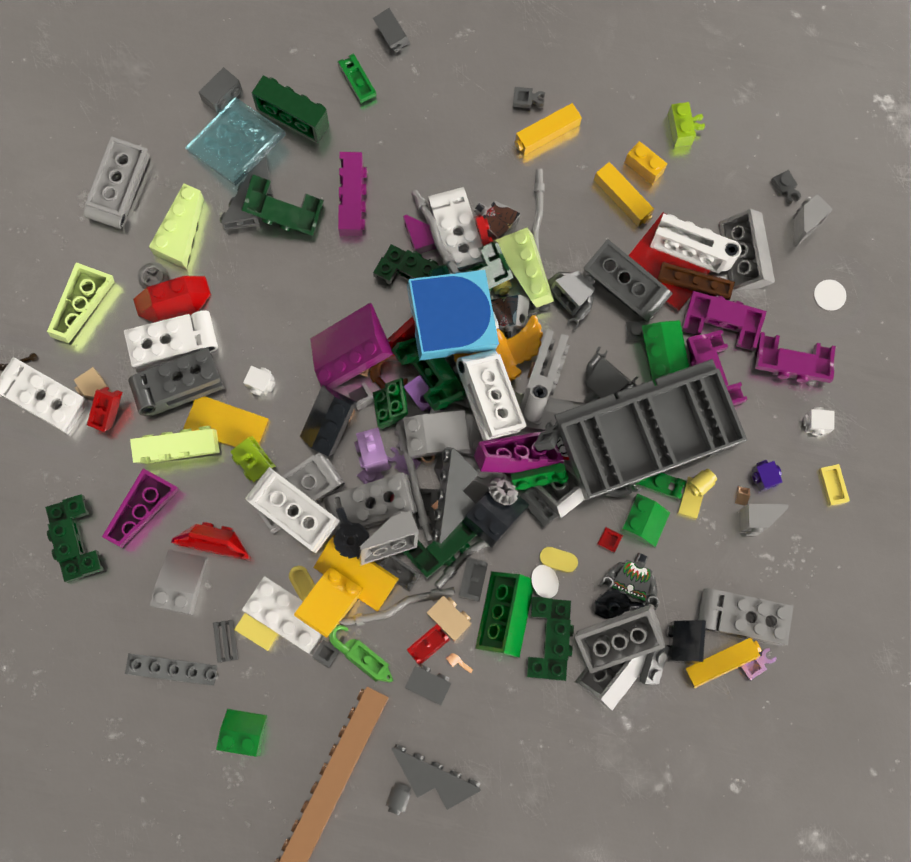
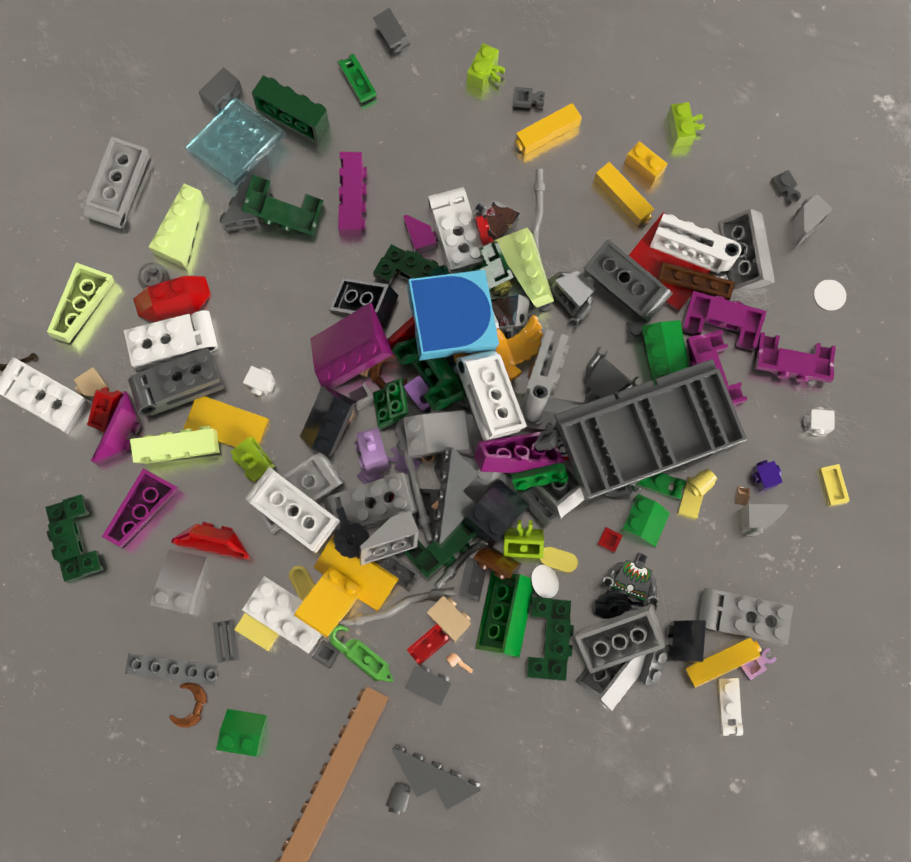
(119, 431): none -> magenta wedge
(200, 697): none -> dark orange piece
(356, 293): none -> black slope
(422, 205): light grey bar -> none
(484, 67): none -> lime brick
(495, 560): none -> reddish brown slope
(499, 494): light grey gear -> none
(524, 541): none -> lime brick
(730, 706): none -> white plate

